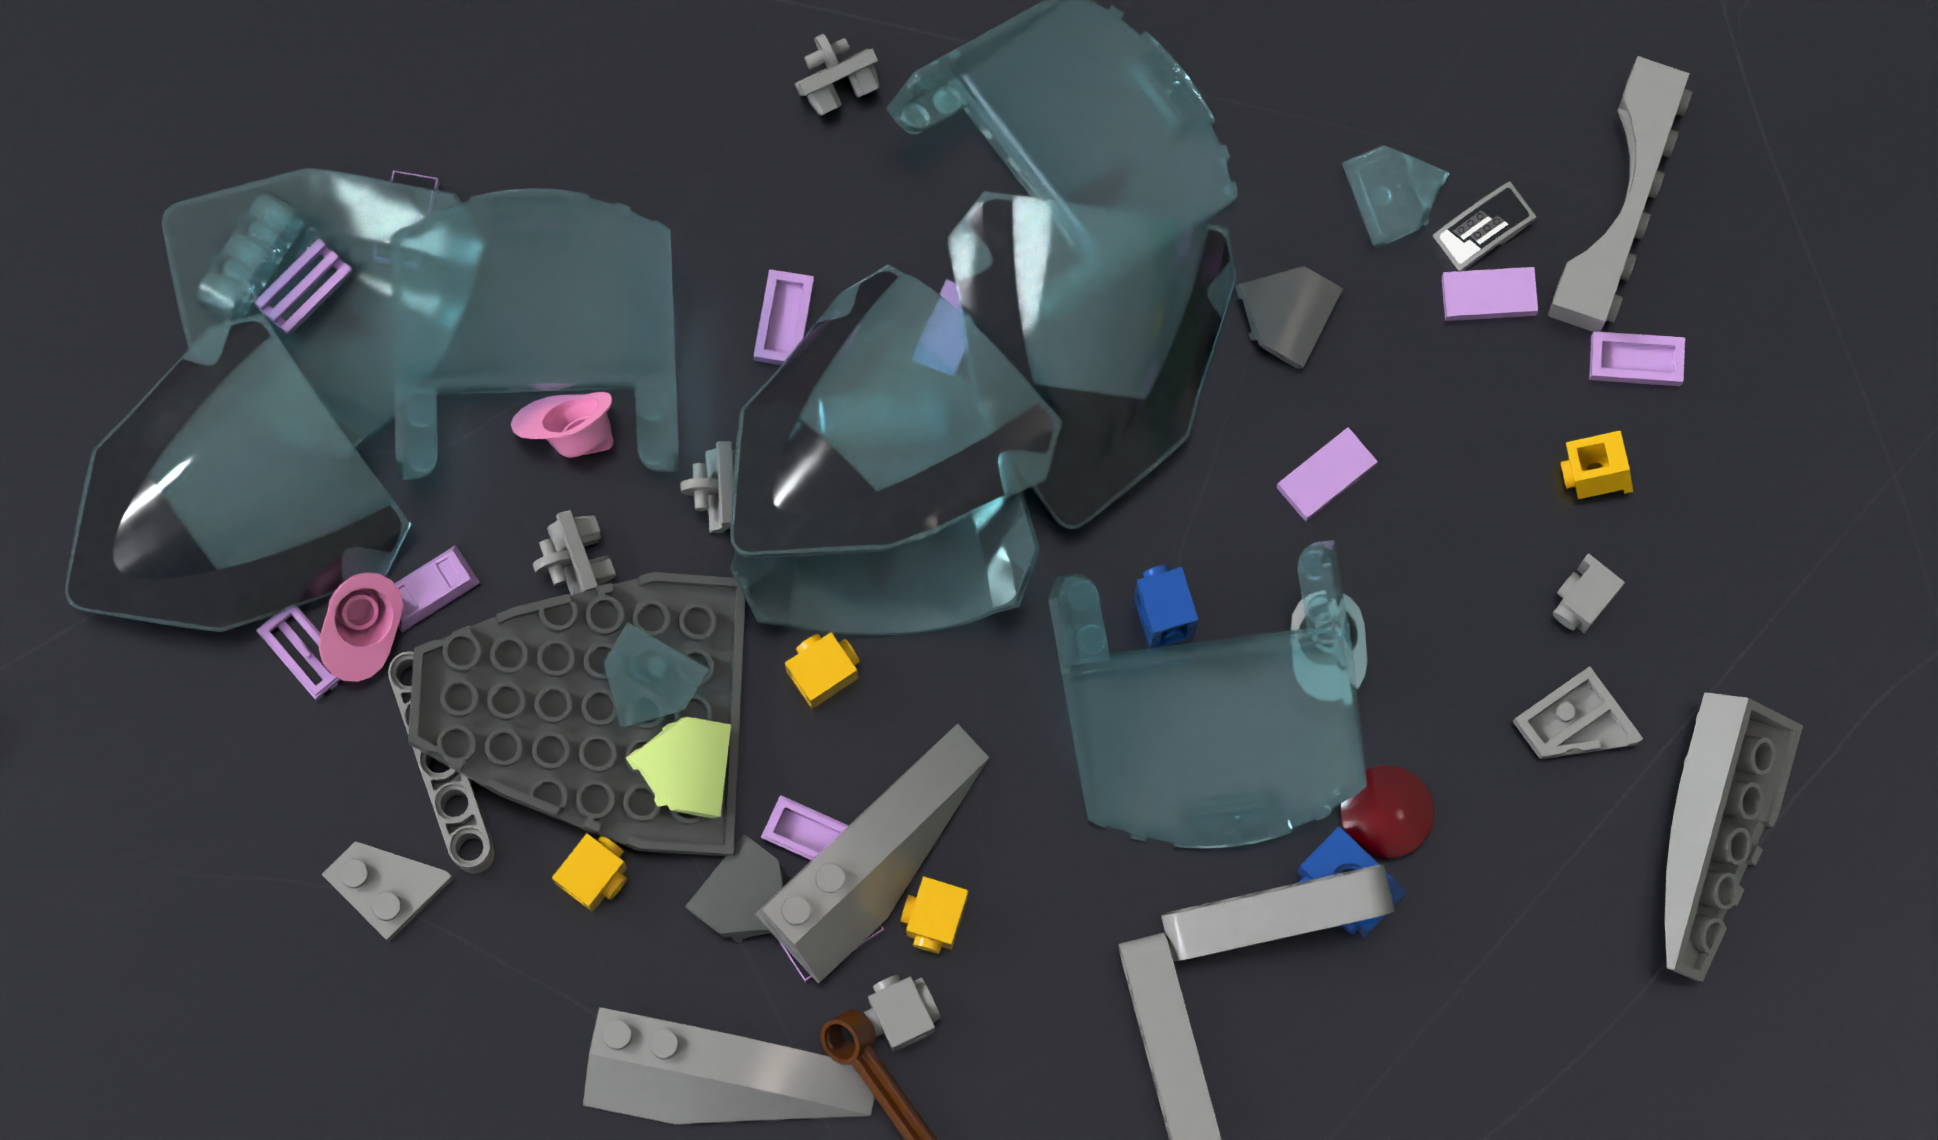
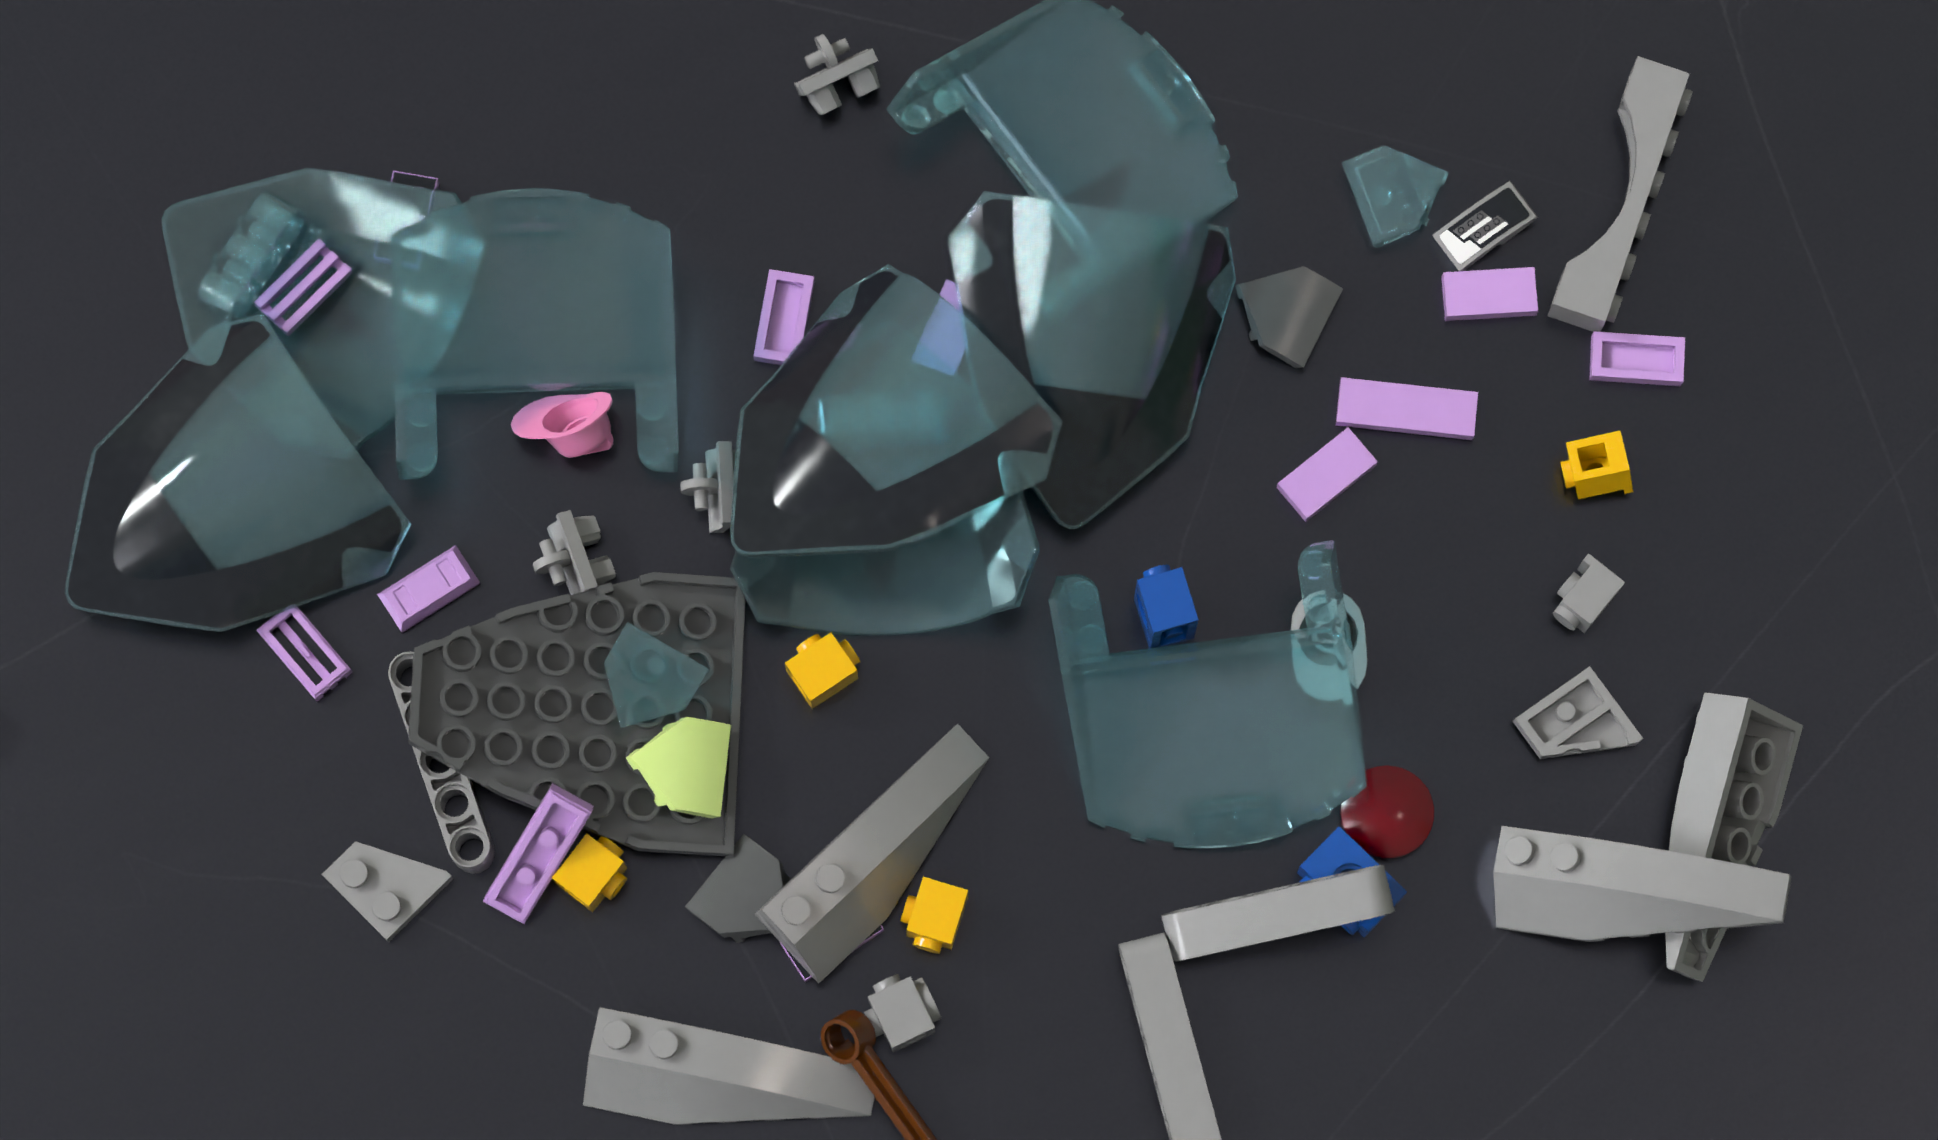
(360, 626): bright pink piece -> none
(538, 853): none -> lavender tile
(800, 828): lavender tile -> none
(1407, 408): none -> lavender tile
(1621, 889): none -> light grey wedge

